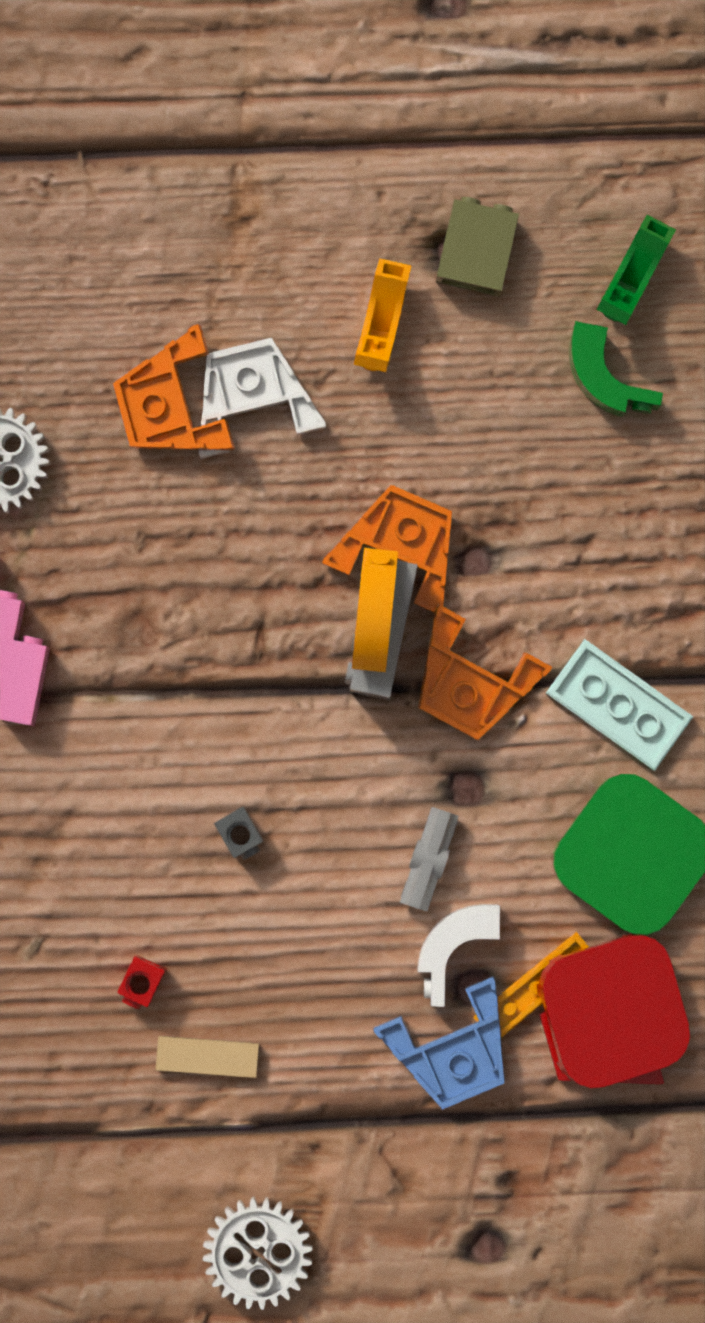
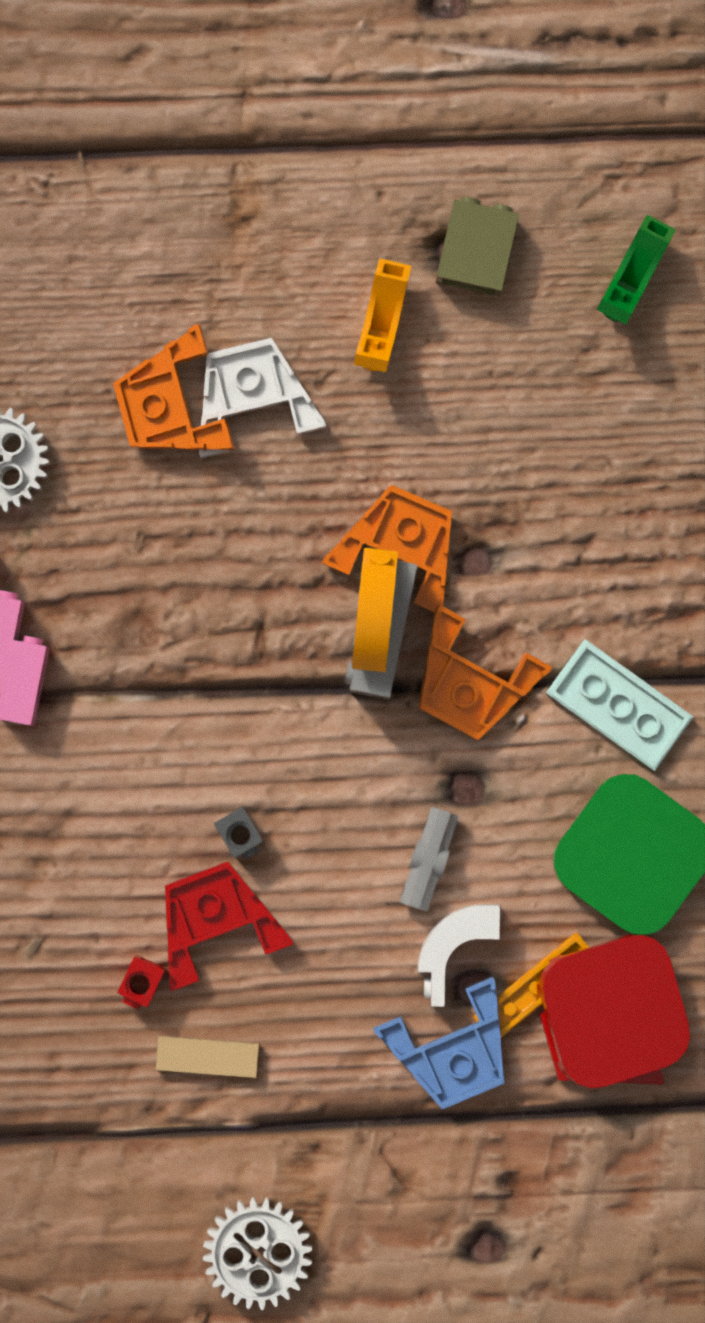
(210, 906): none -> red wing
(595, 380): green arch -> none

